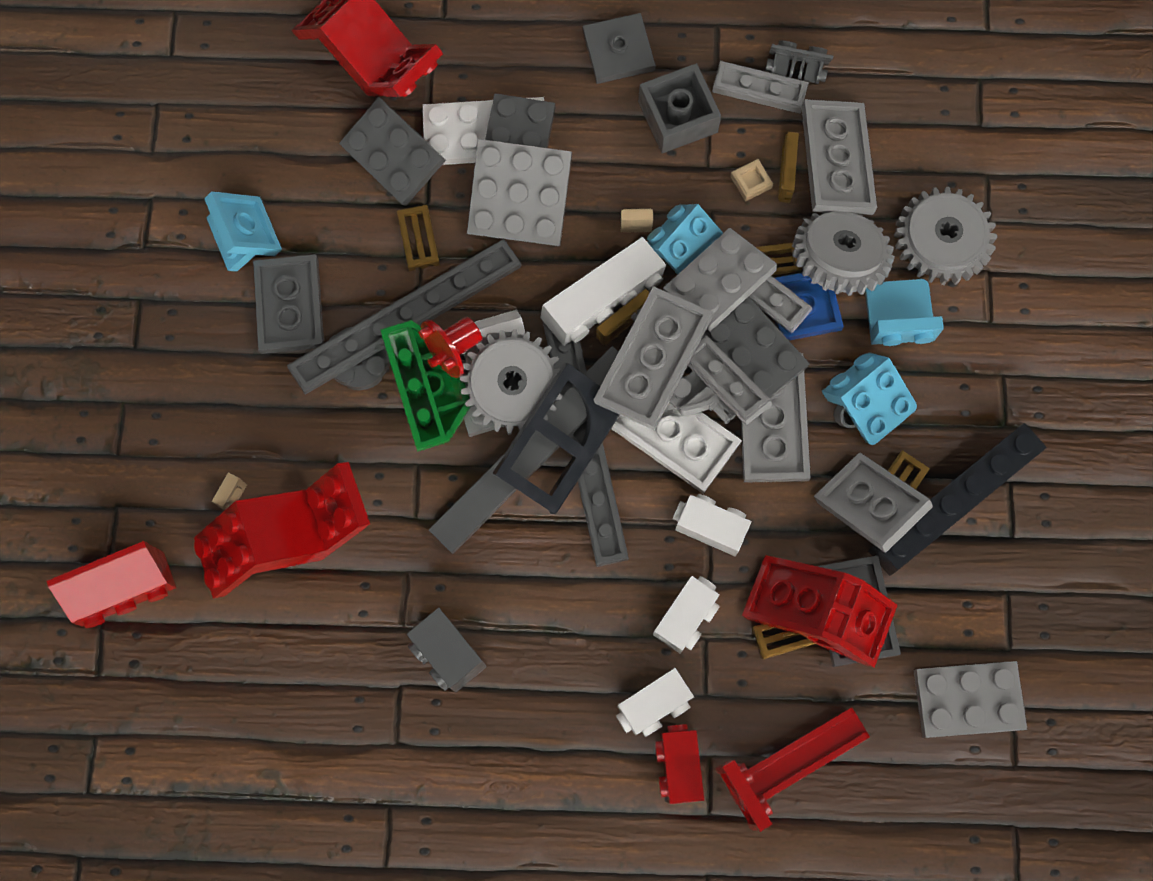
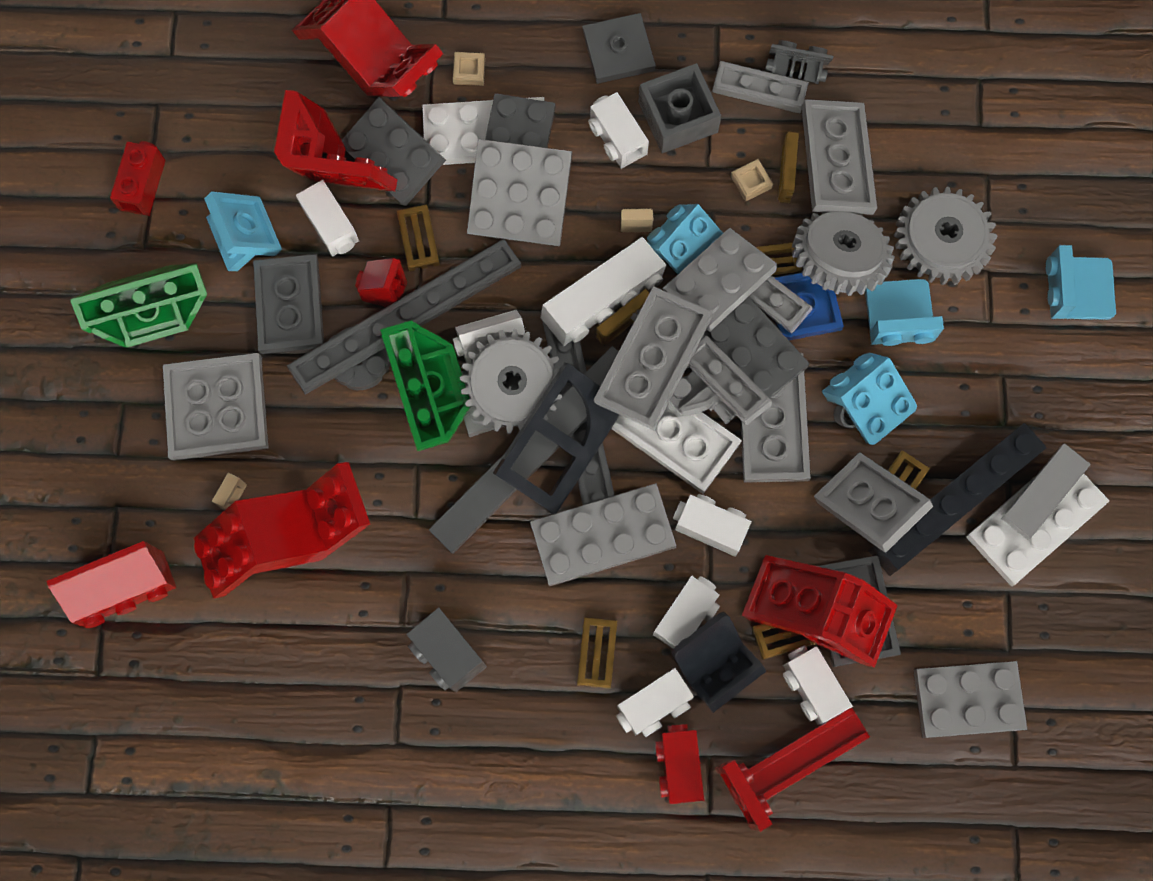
(138, 178): none -> red brick
(142, 305): none -> green wedge
(215, 406): none -> light grey plate
(307, 134): none -> red bracket
(328, 218): none -> white brick
(381, 282): none -> red slope
(450, 343): red piece -> none
(469, 68): none -> tan tile
(594, 682): none -> pearl gold tile
(603, 534): none -> light grey plate
(618, 129): none -> white brick
(717, 662): none -> black bracket
(816, 685): none -> white brick
(1014, 554): none -> white plate
(1045, 491): none -> light grey tile
(1080, 286): none -> medium azure bracket

